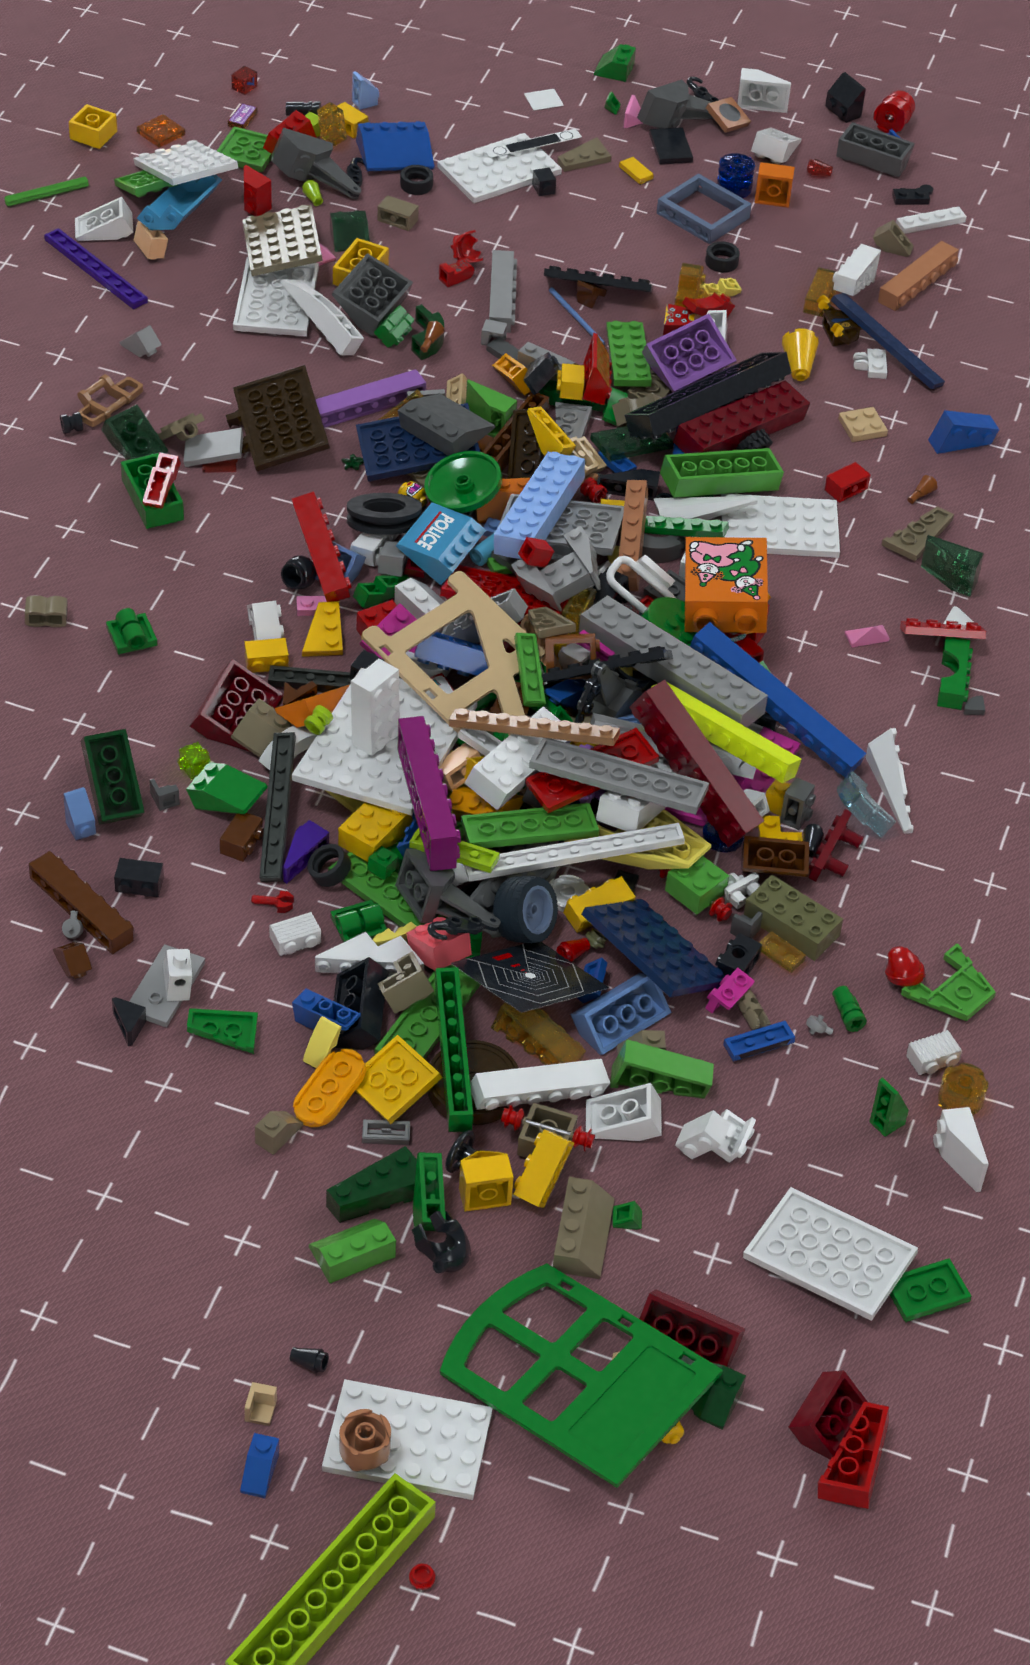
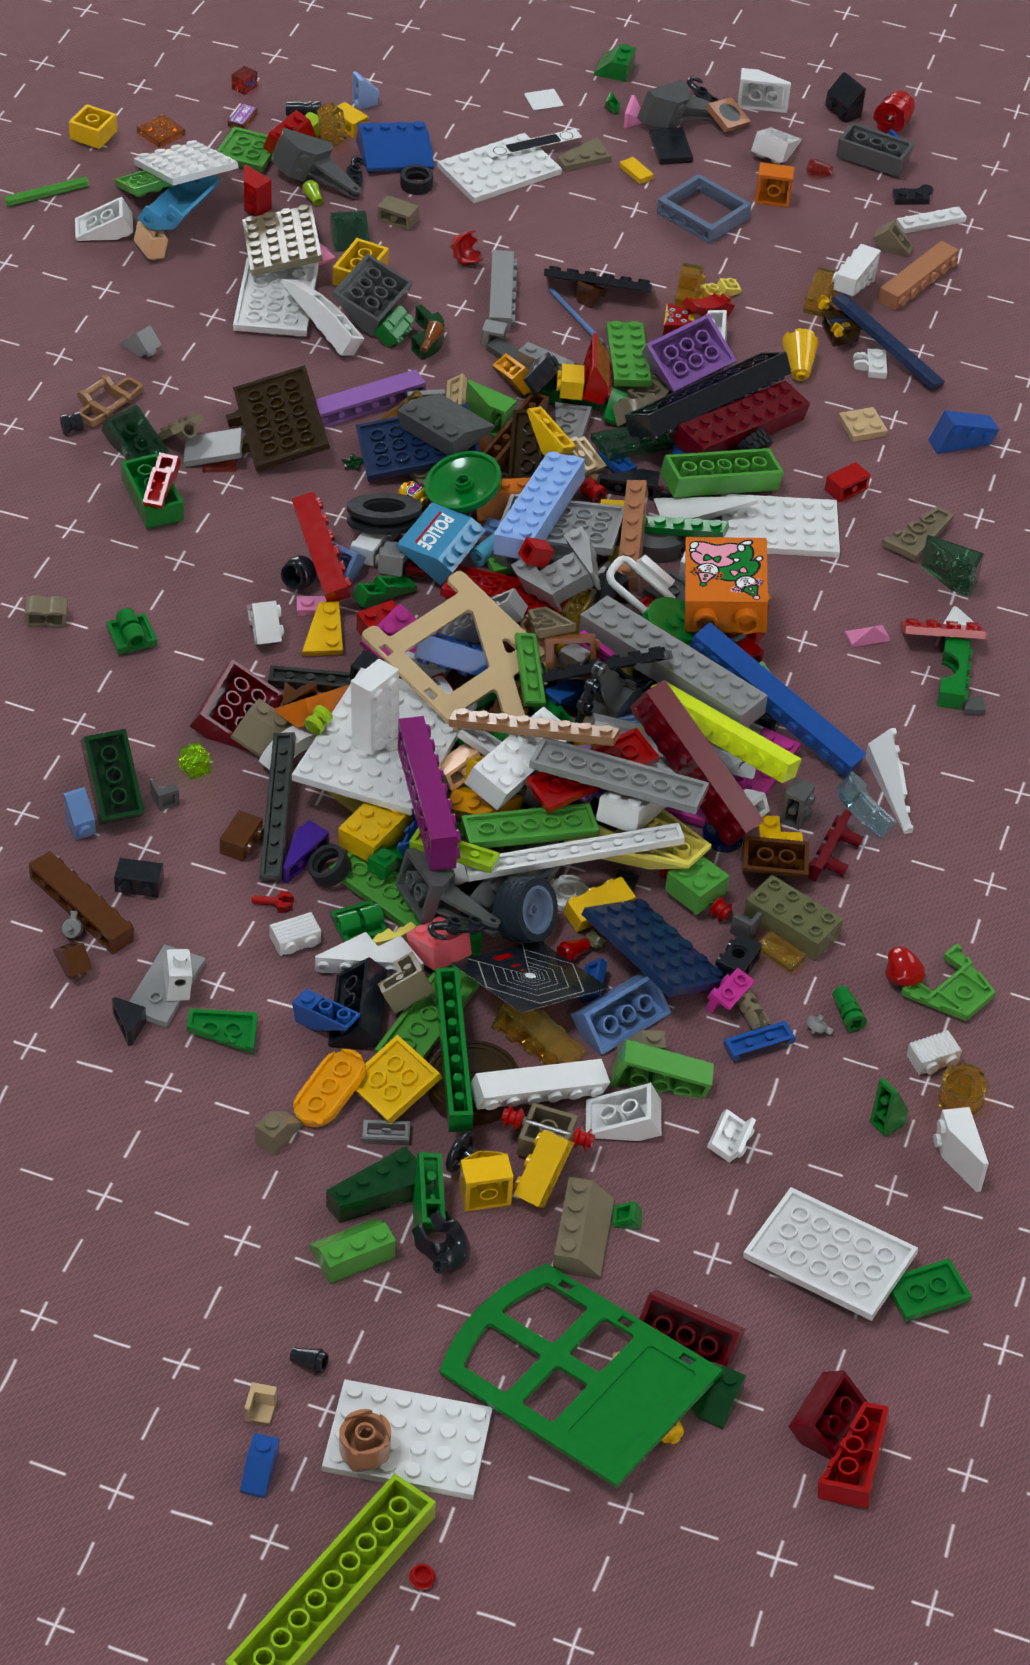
(96, 268): dark purple tile -> none
(224, 789): green slope -> none
(267, 652): yellow brick -> none
(322, 1041): light yellow slope -> none
(416, 597): white slope -> none
(455, 272): red leg -> none
(544, 181): black brick -> none
(702, 1134): white brick -> none
(719, 264): black tyre -> none
(736, 174): clear blue wheel -> none
(740, 886): white hips -> none
(775, 796): yellow slope -> none
(814, 835): black cone -> none
(926, 485): dark orange cone -> none

